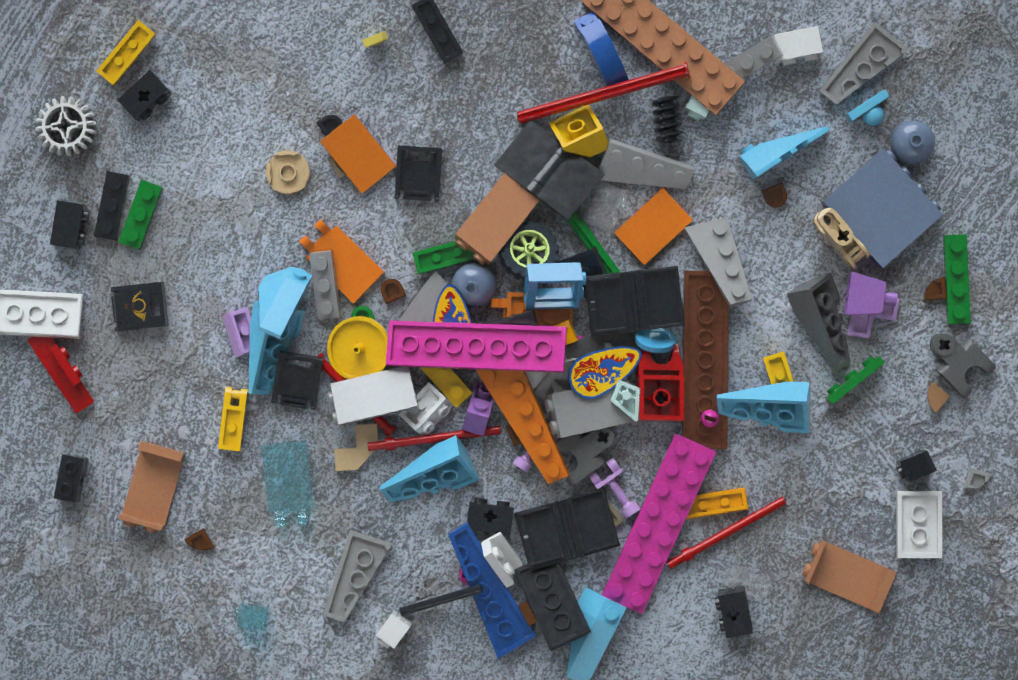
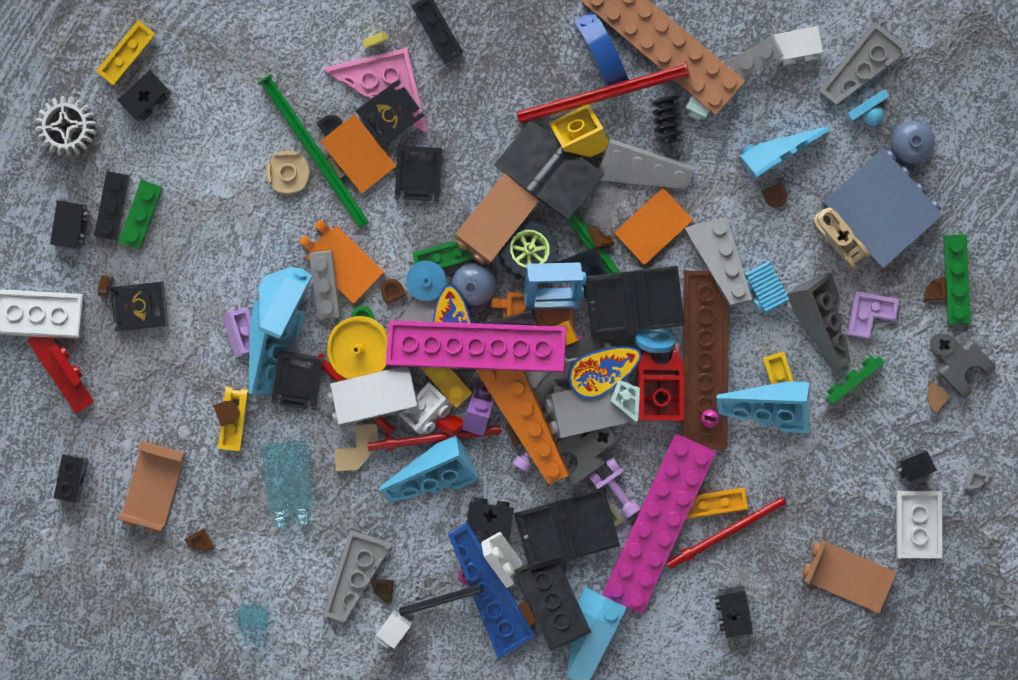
(104, 285): none -> reddish brown tile
(226, 412): none -> reddish brown tile
(313, 150): none -> green axle
(376, 73): none -> bright pink tile
(383, 588): none -> dark brown tile
(393, 111): none -> black container
(425, 280): none -> dark azure piece
(450, 425): none -> red tile
(599, 238): none -> reddish brown tile
(766, 288): none -> medium azure brick
(866, 295): medium lavender torso -> none

